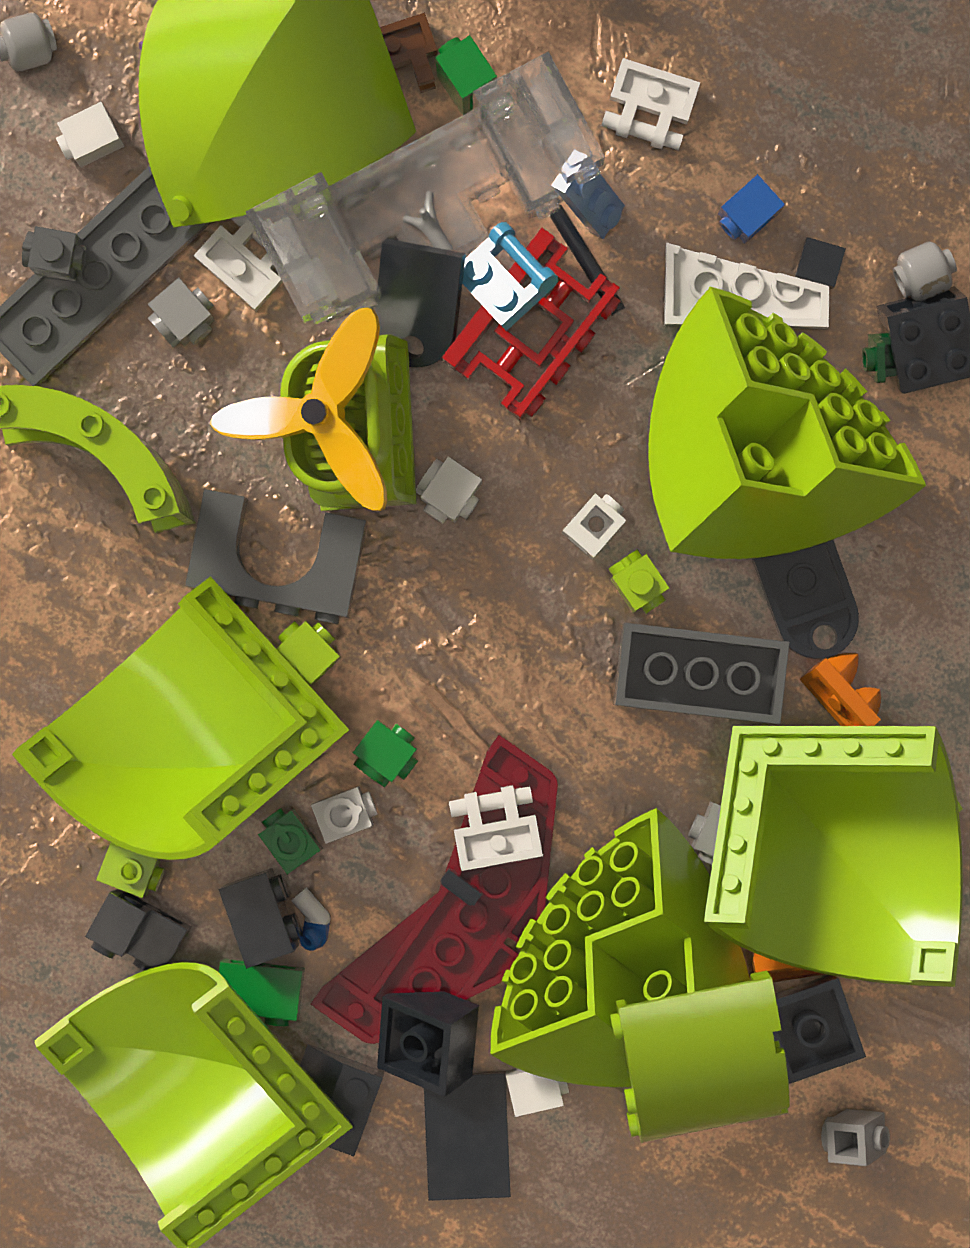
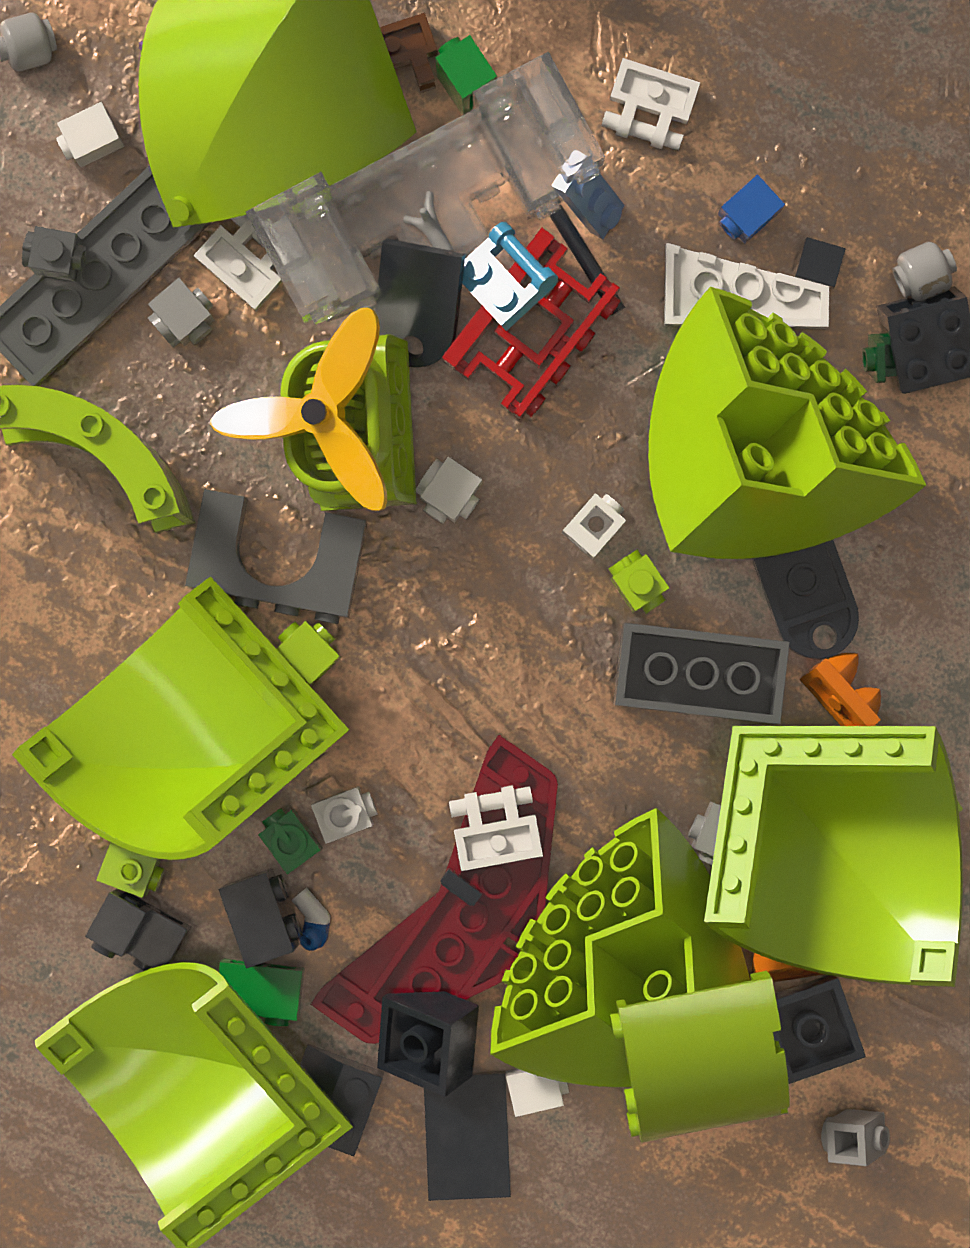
(386, 753): green brick -> none

